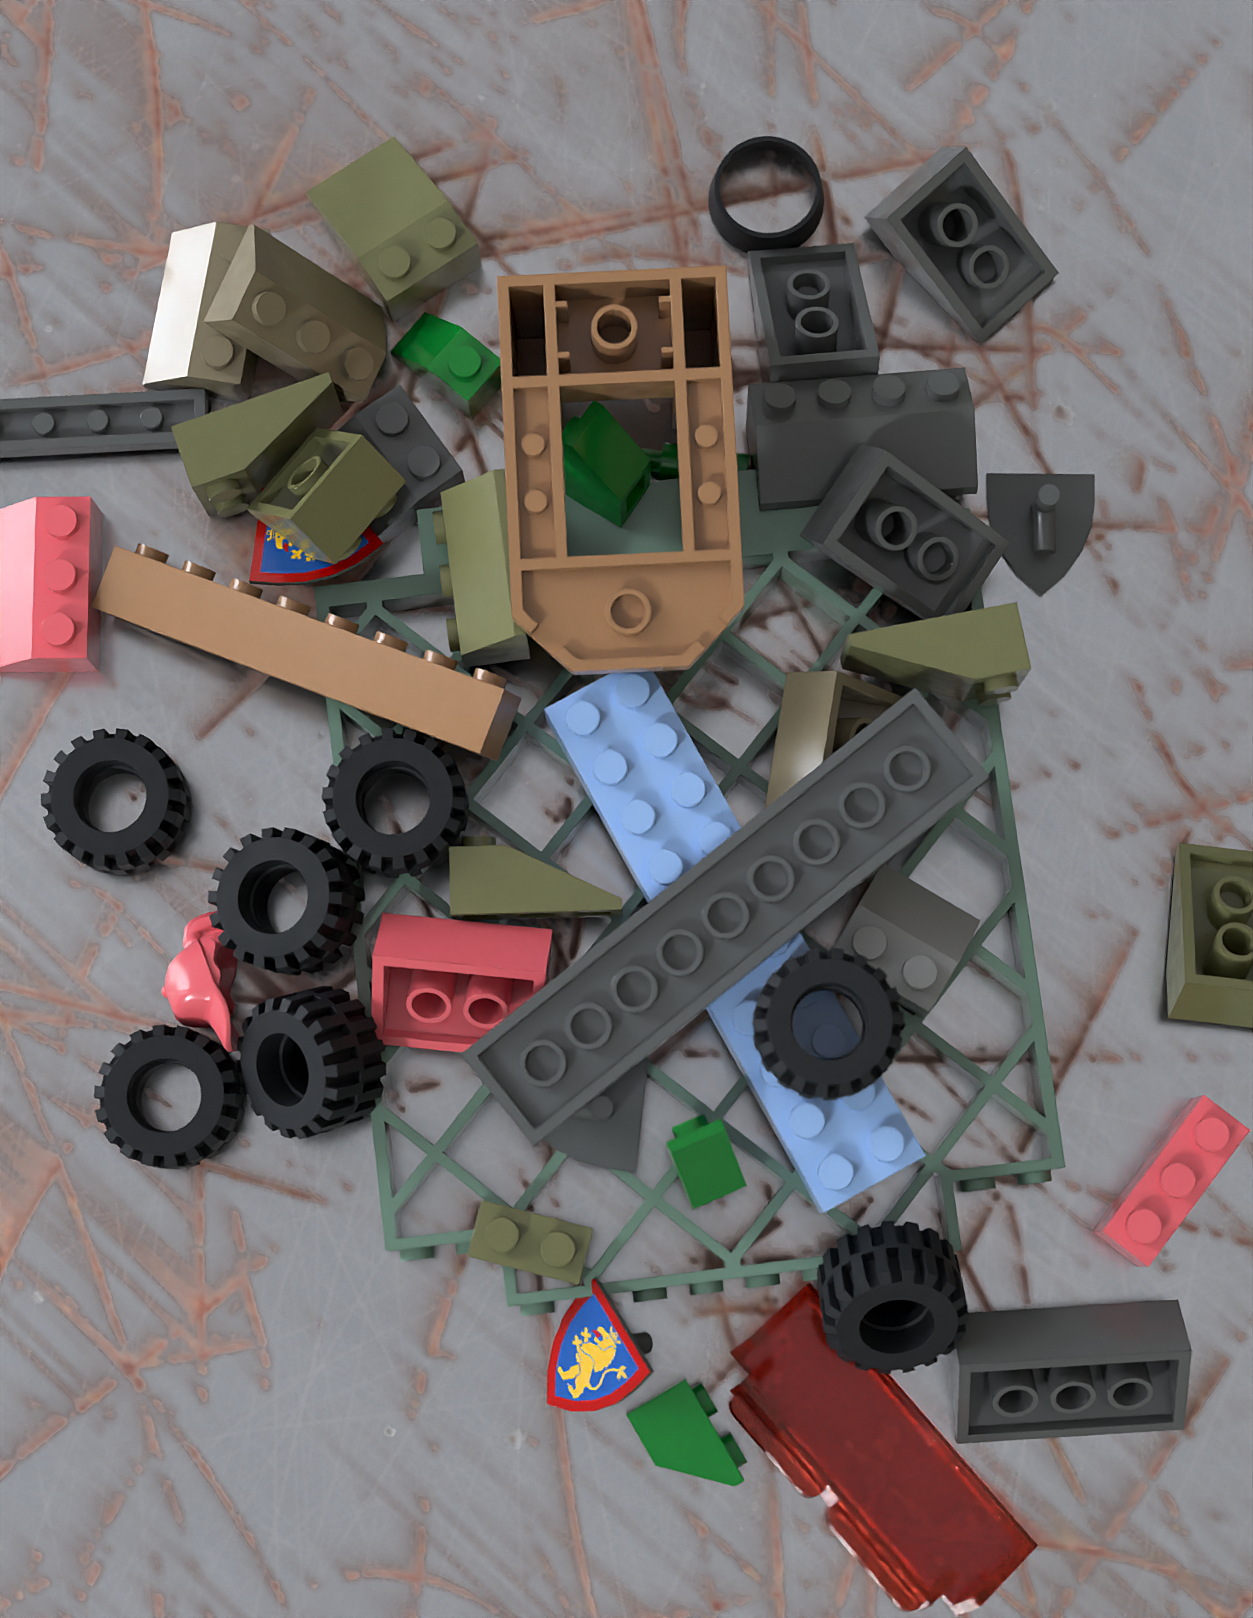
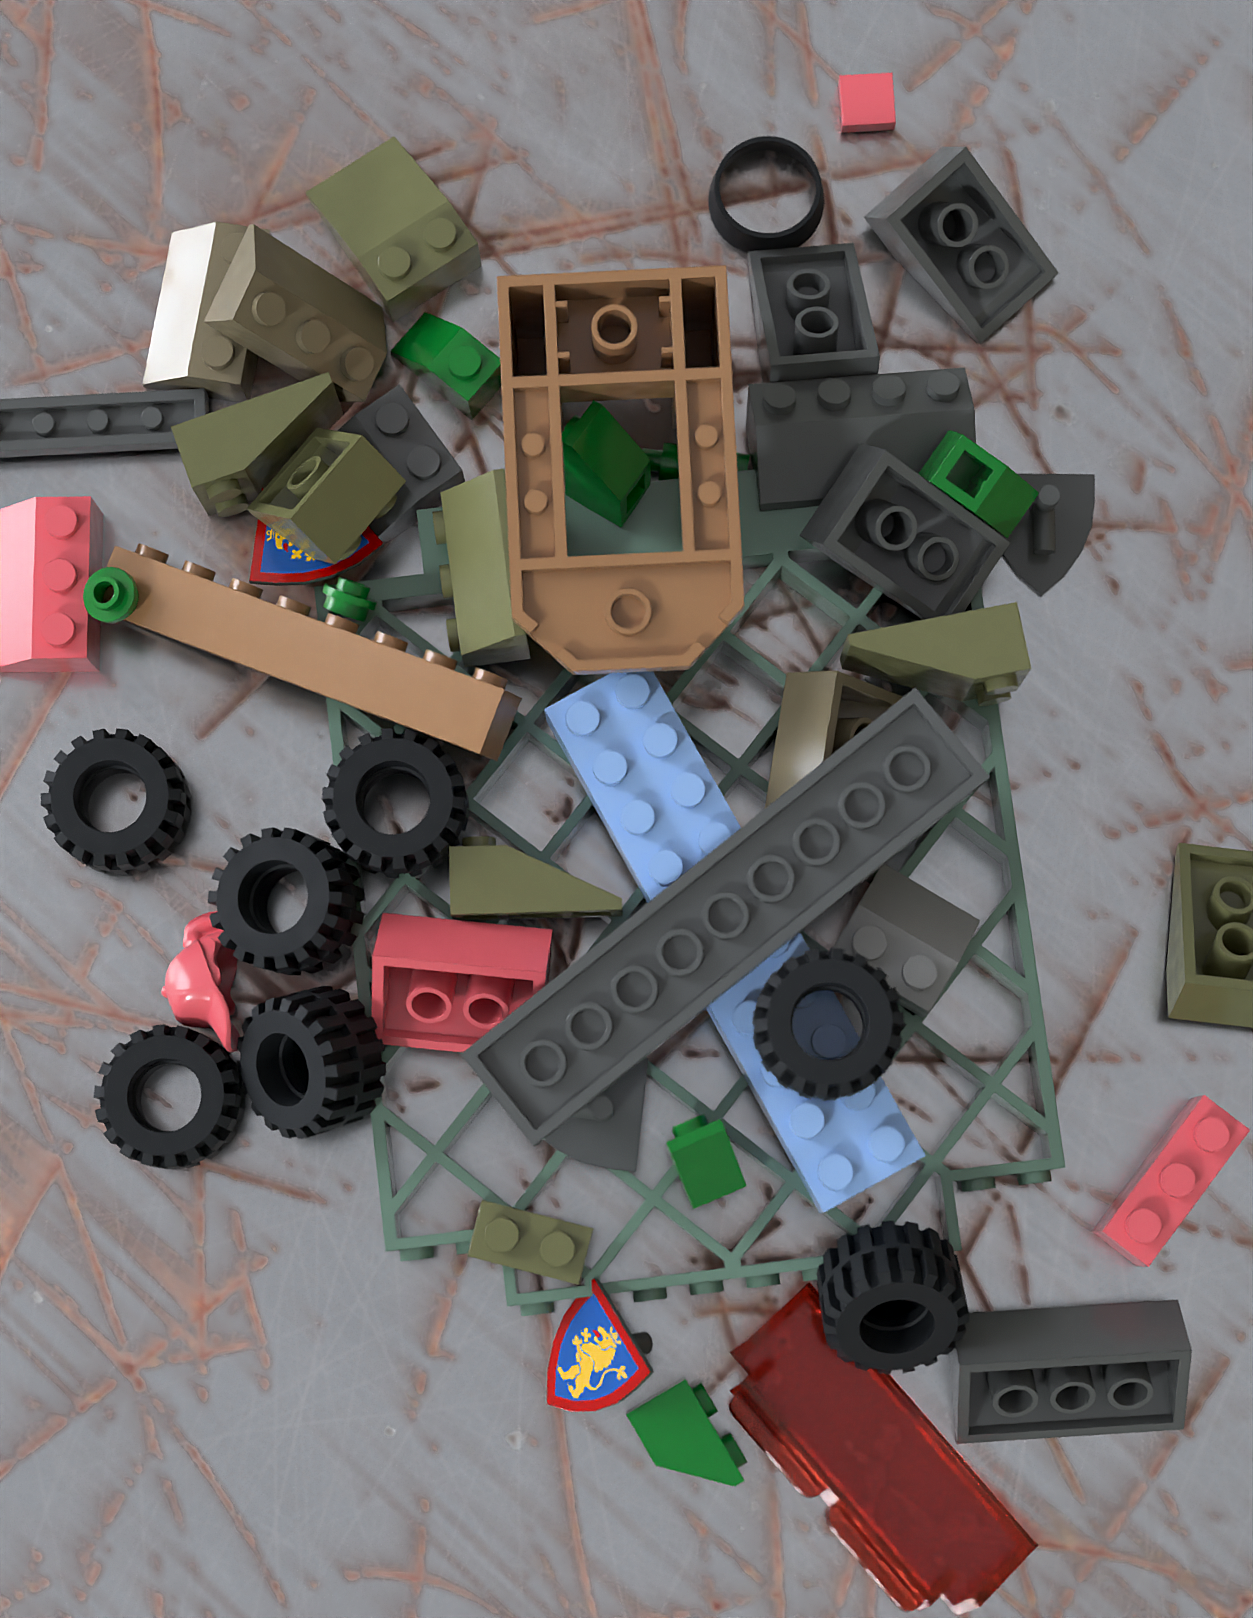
(124, 598): none -> green plate
(349, 599): none -> green plate
(866, 102): none -> coral tile
(979, 482): none -> green slope

